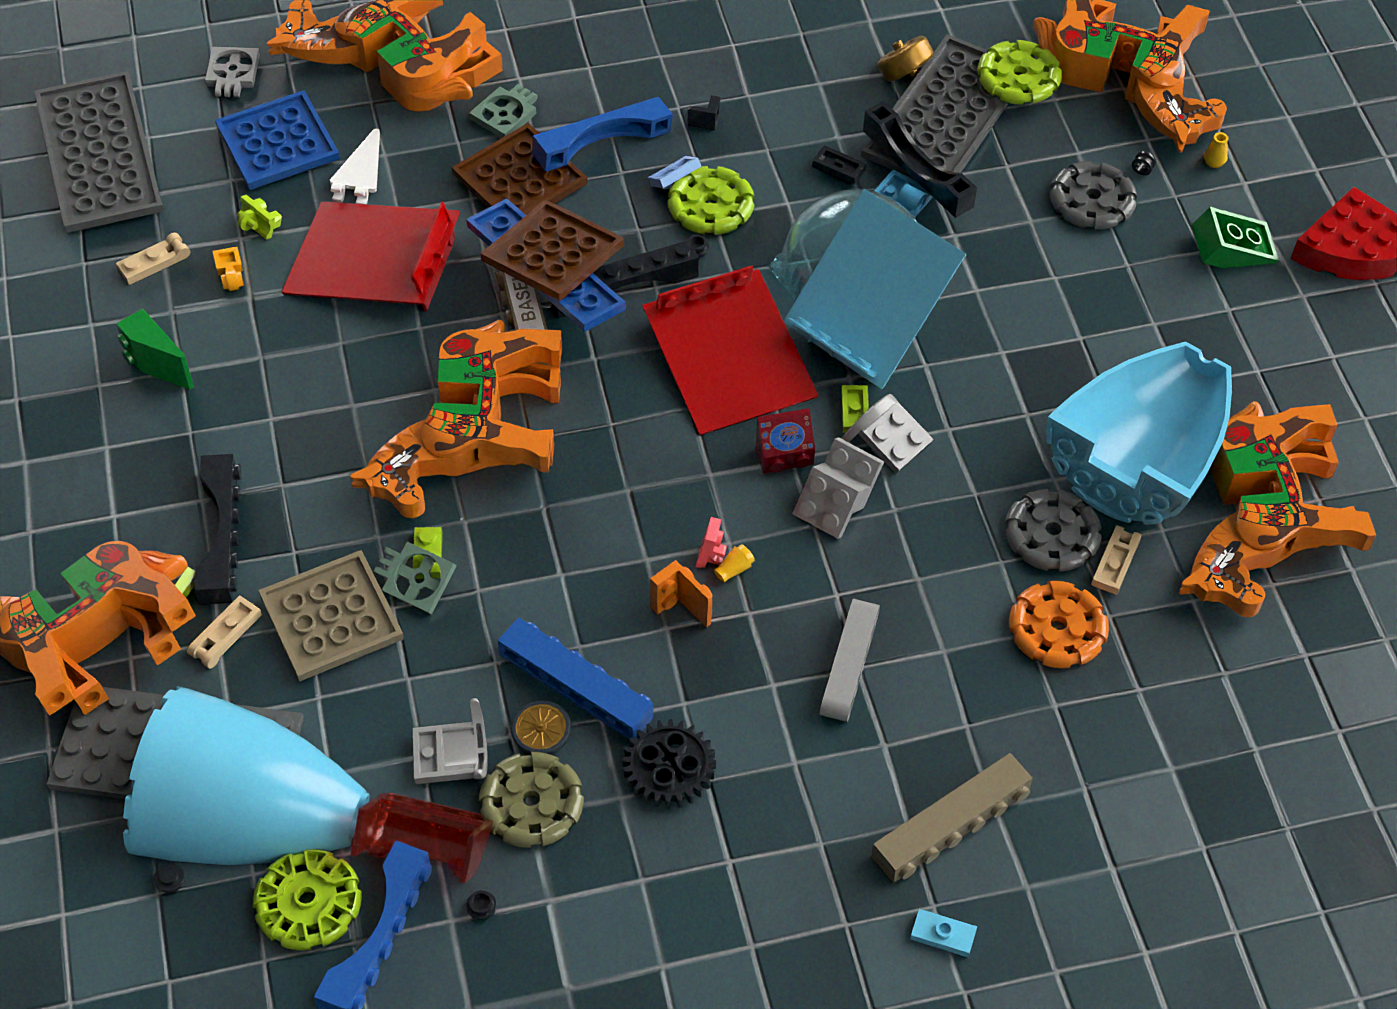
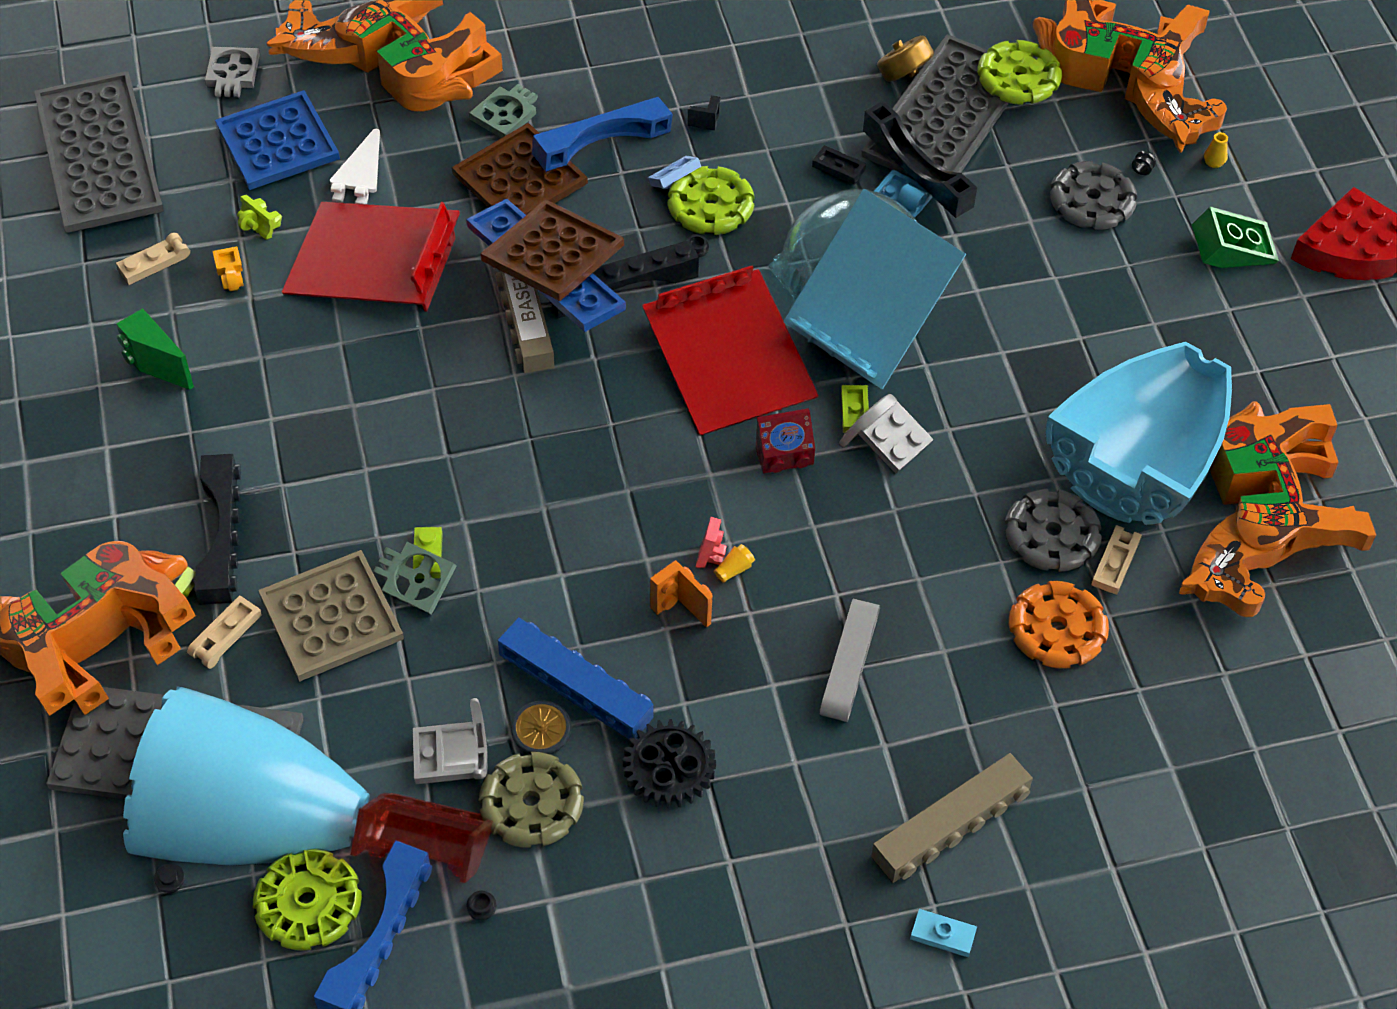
(467, 427): orange animal -> none
(838, 487): light grey bracket -> none

